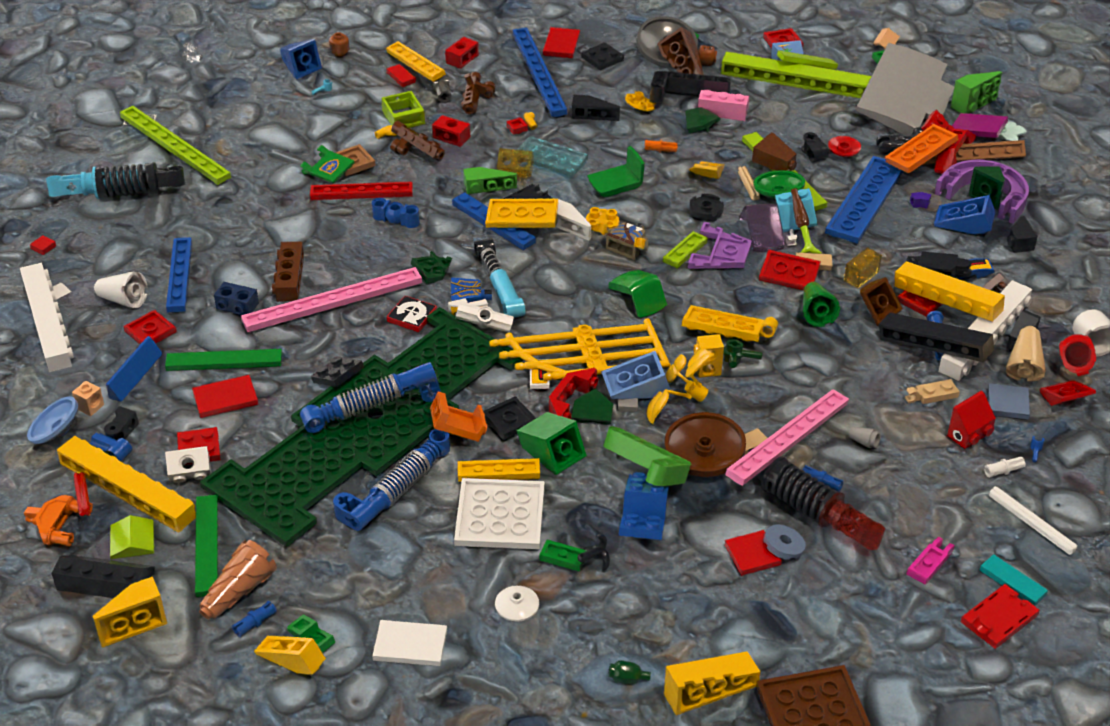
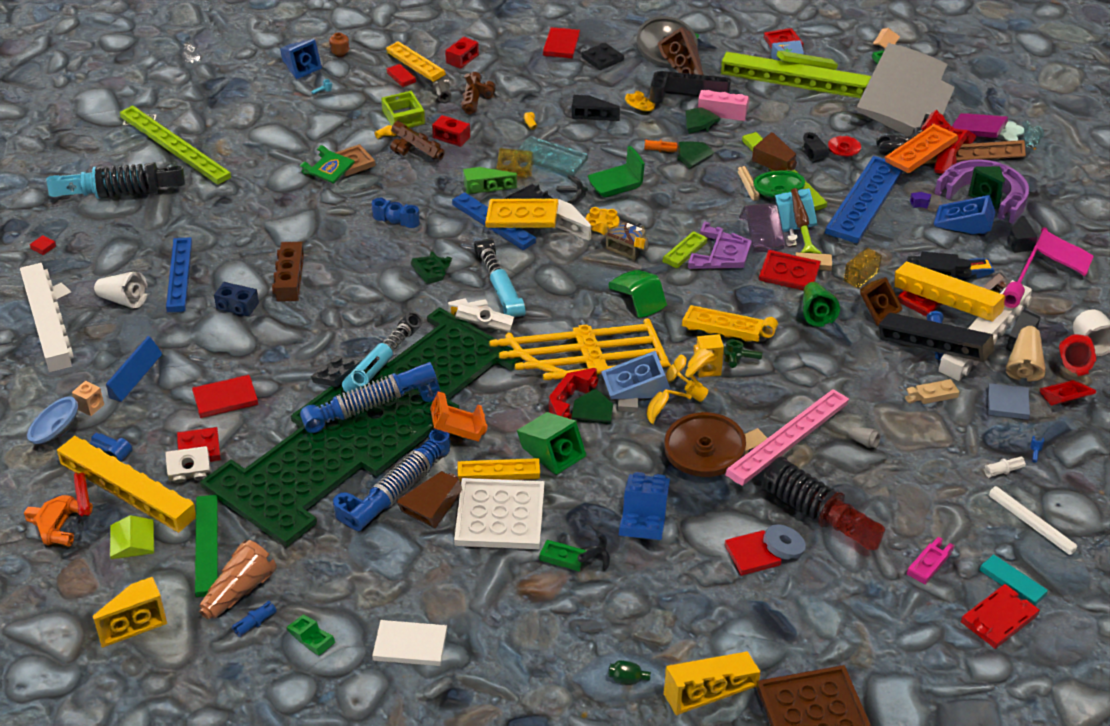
(97, 575): black slope -> none
(122, 424): black leg -> none
(150, 325): red tile -> none
(223, 359): green tile -> none
(293, 653): yellow slope -> none
(331, 299): bright pink plate -> none
(361, 190): red tile -> none
(382, 353): none -> piece
(411, 313): tile -> none
(431, 499): none -> reddish brown slope
(469, 289): torso -> none
(508, 417): black plate -> none
(517, 126): red plate -> none
(517, 603): white dish -> none
(536, 379): slope -> none
(539, 72): blue plate -> none
(579, 189): none -> black piece
(663, 465): bright green beam -> none
(693, 153): none -> dark green slope
(699, 210): black plate -> none
(707, 55): dark orange head -> none
(708, 169): yellow slope -> none
(829, 480): blue pin -> none
(971, 420): red slope -> none
(975, 91): bright green slope -> none
(1032, 134): none -> clear light blue animal
(1055, 249): none -> dark pink flag

